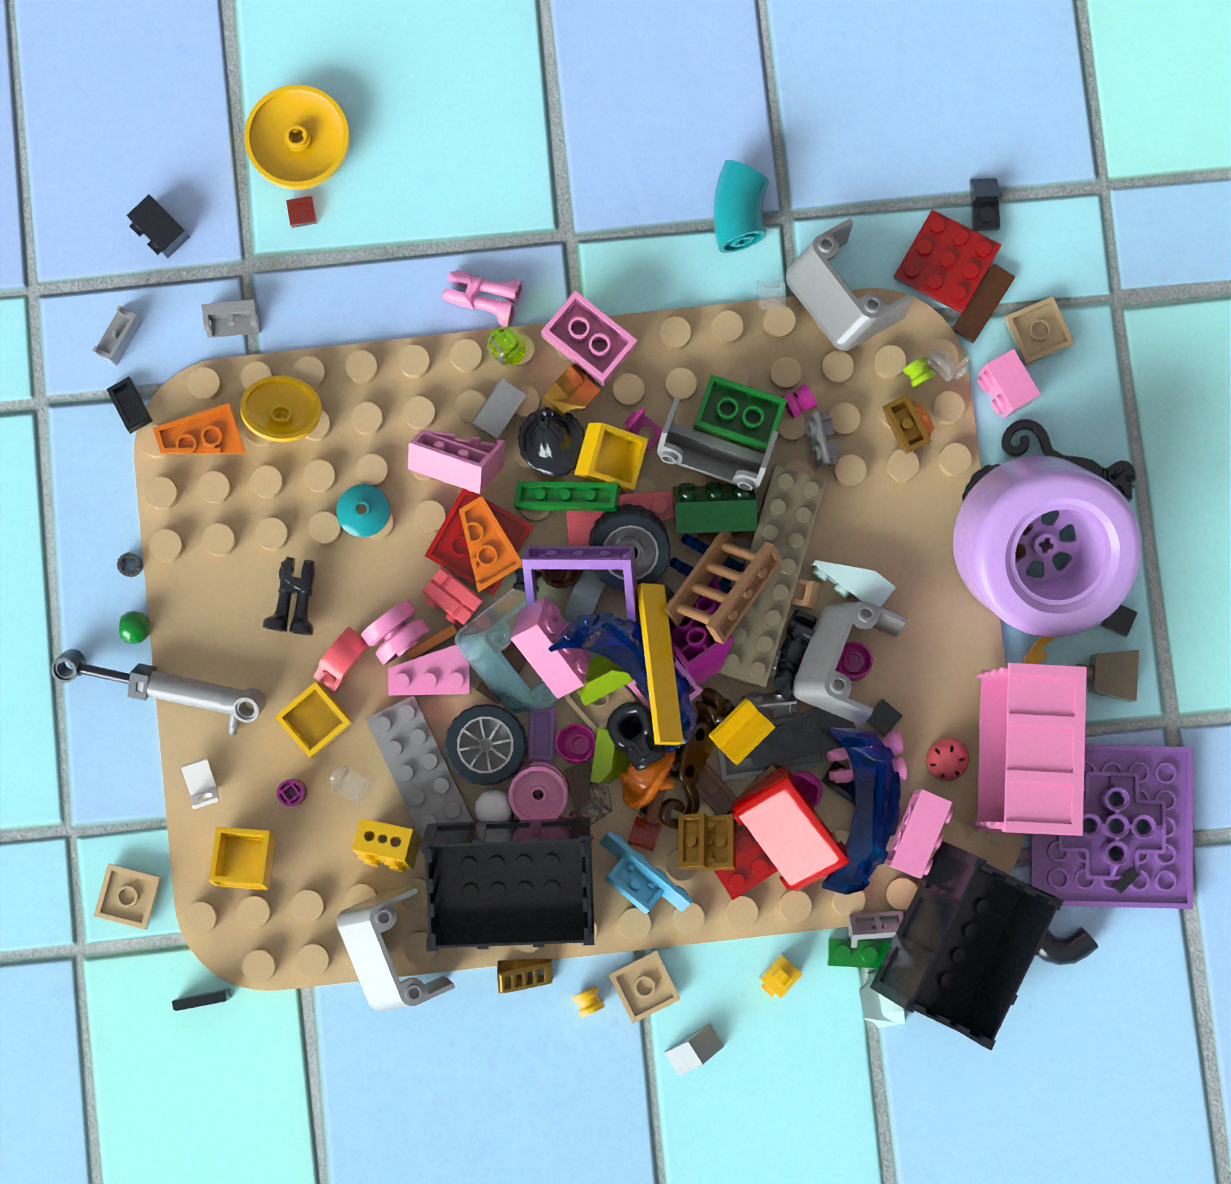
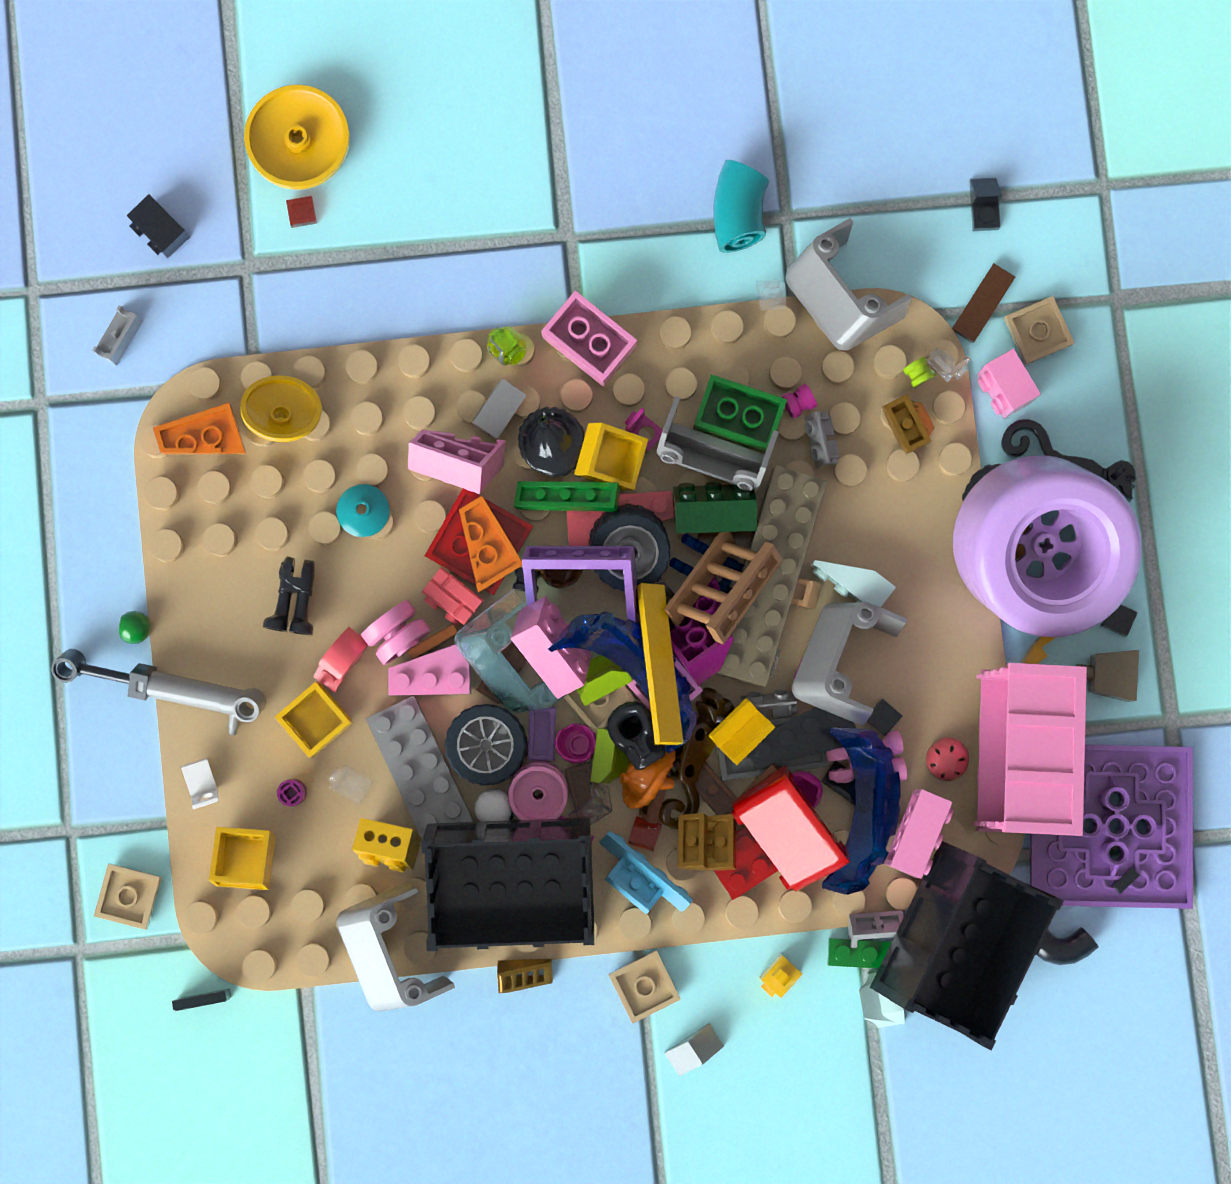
(121, 565): dark grey bush -> none
(129, 405): black tile -> none
(231, 318): light grey hinge -> none
(502, 309): bright pink piece -> none
(571, 391): pearl gold slope -> none
(584, 595): light aqua slope -> none
(588, 1001): yellow wheel -> none
(801, 630): black piece -> none
(855, 661): dark pink hair -> none
(947, 261): red plate -> none

